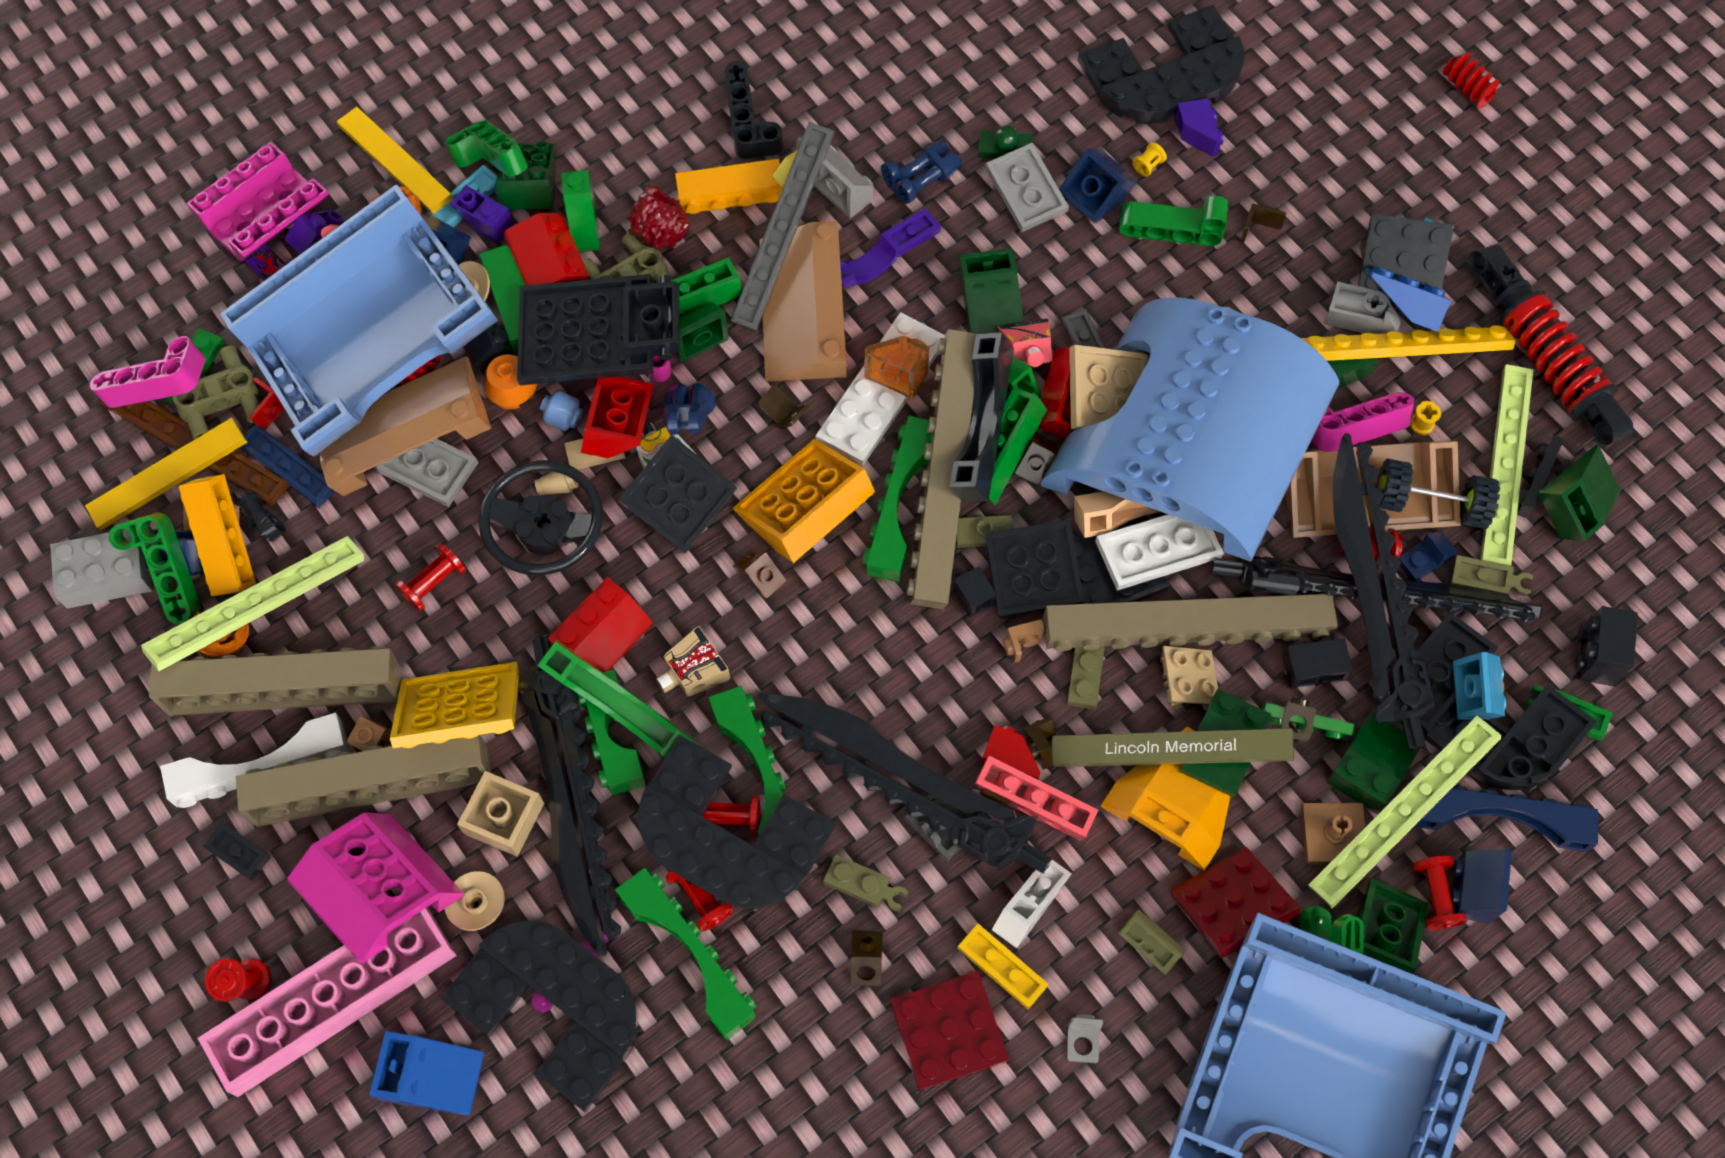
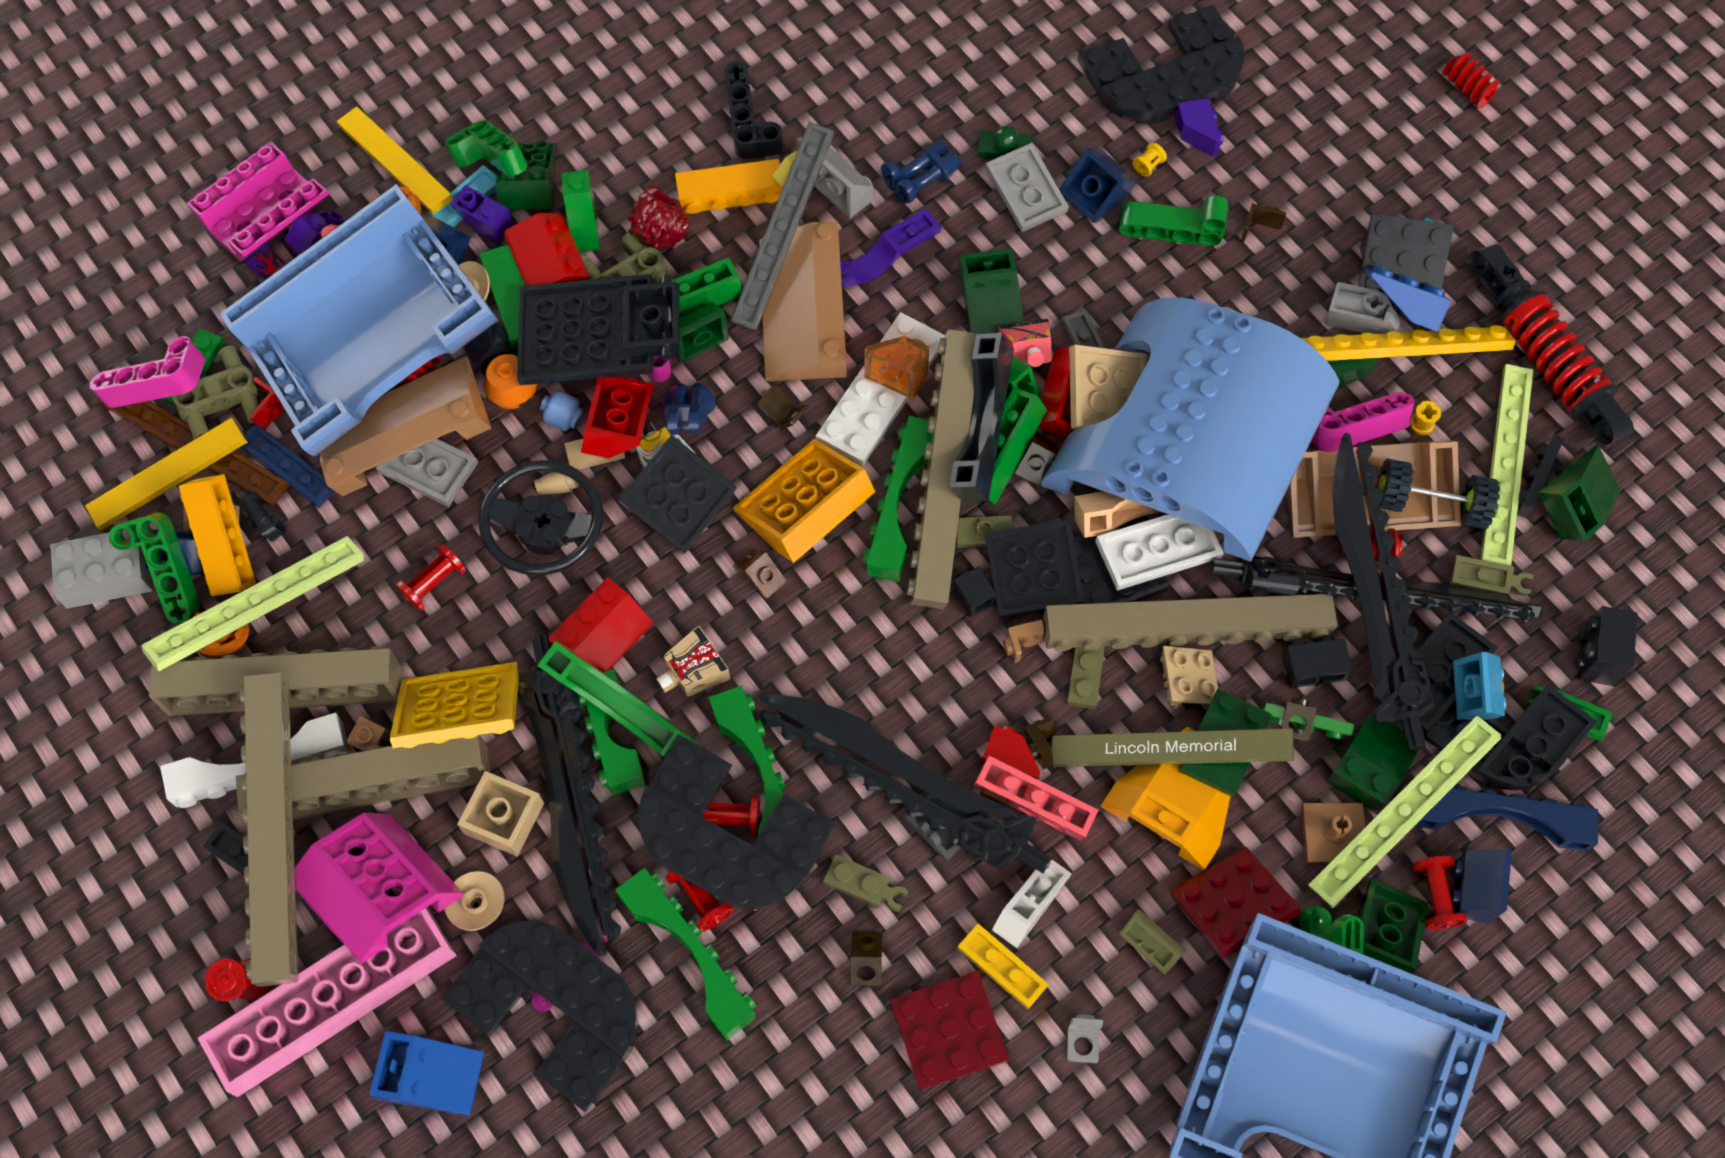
(270, 830): none -> dark tan brick
(1427, 556): dark blue slope -> none

